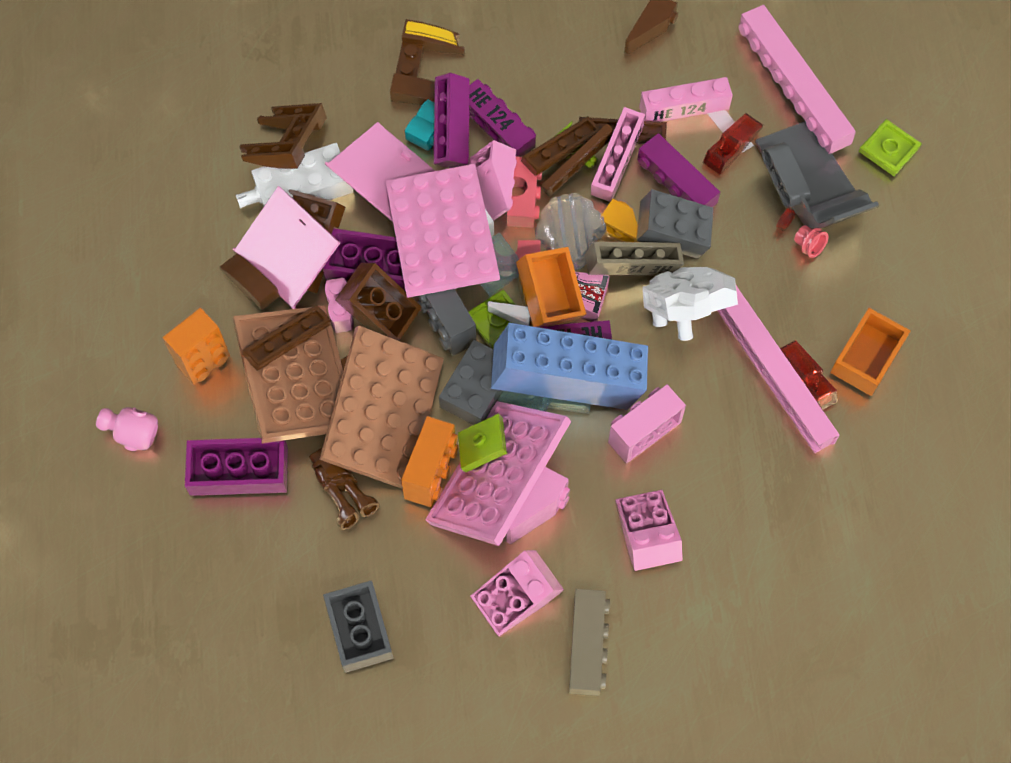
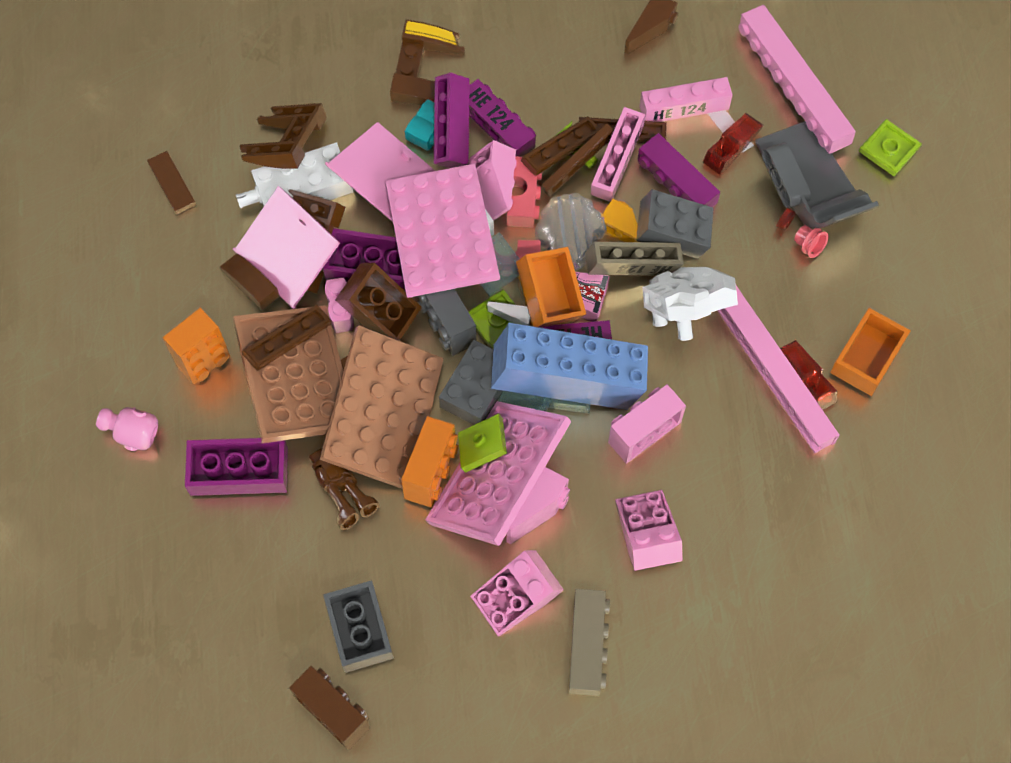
(171, 182): none -> reddish brown tile
(331, 706): none -> reddish brown brick

